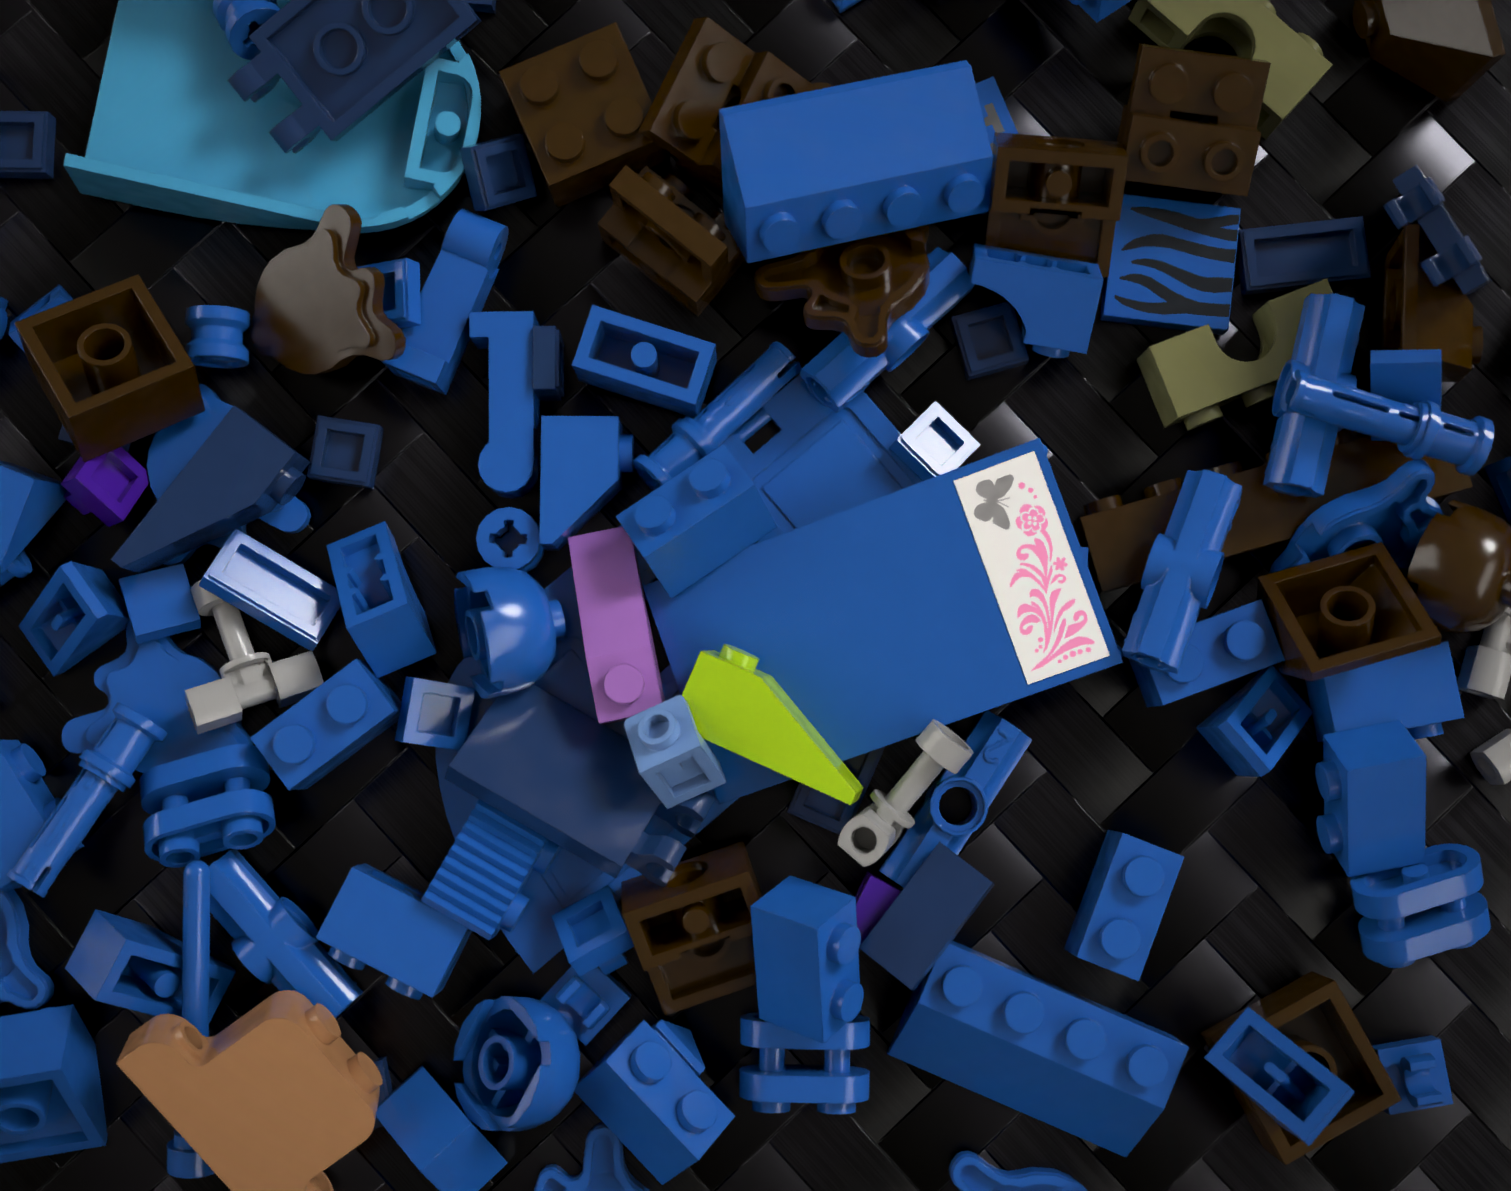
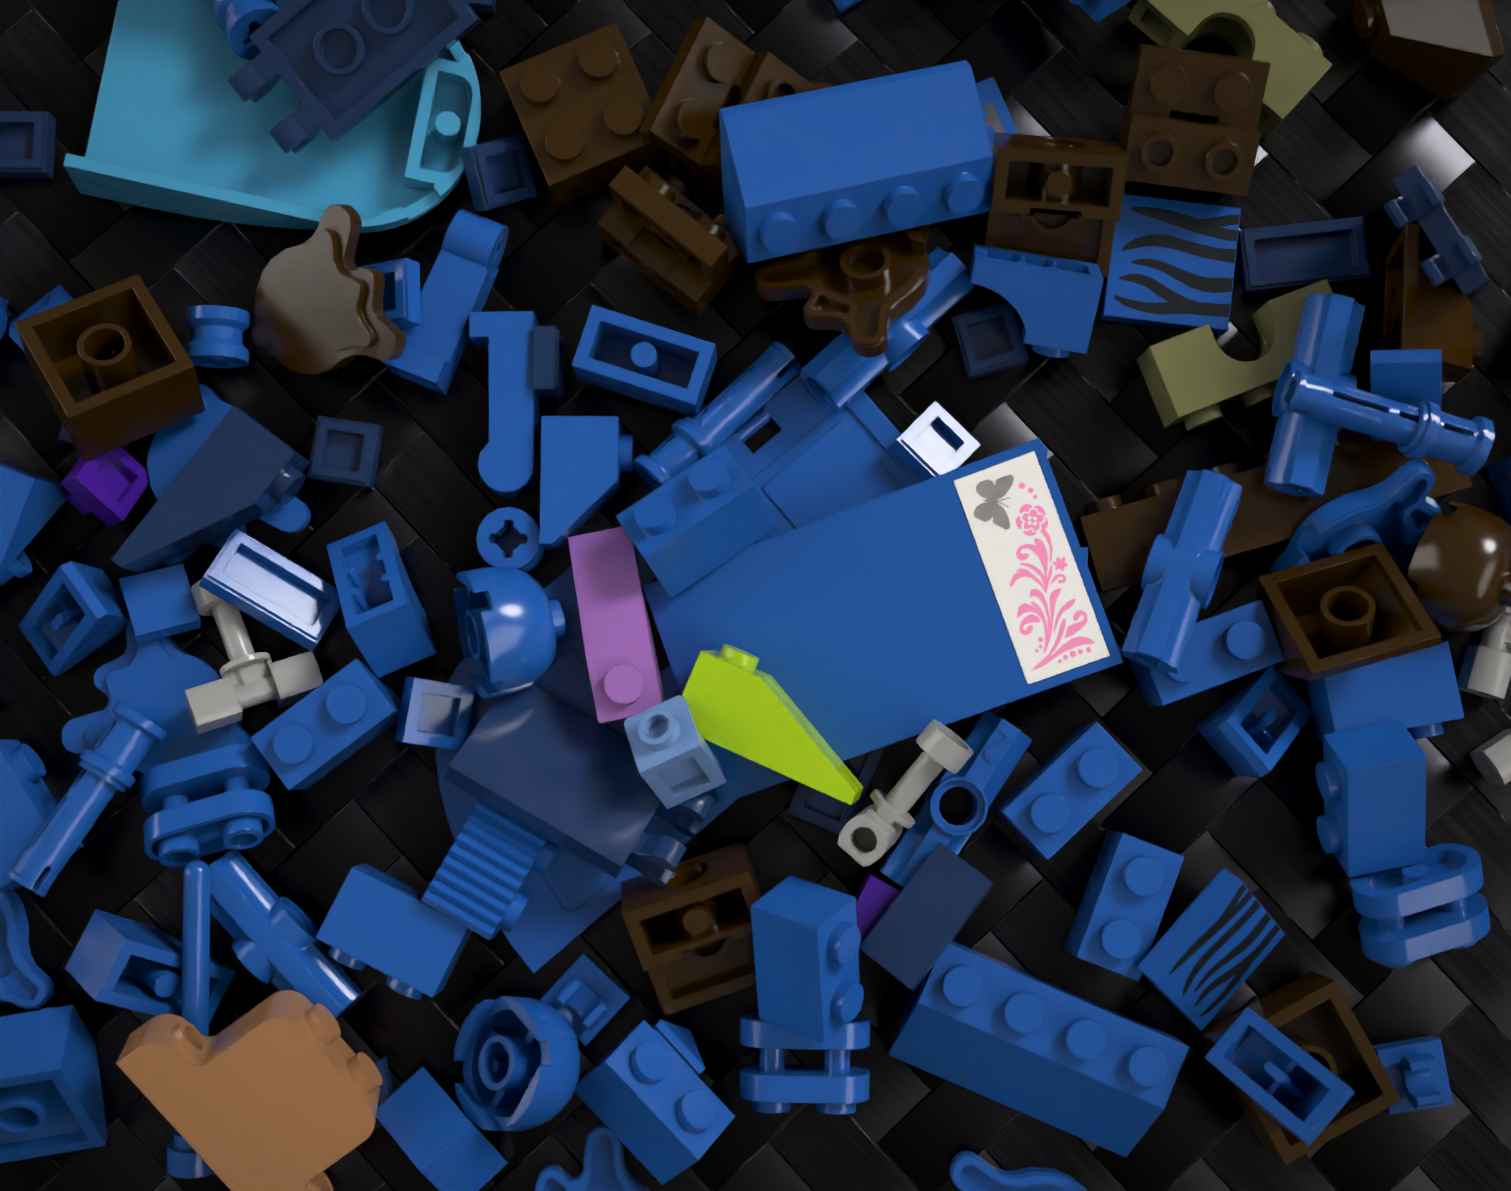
(594, 933): blue tile -> none
(1067, 789): none -> blue brick
(1211, 949): none -> blue tile

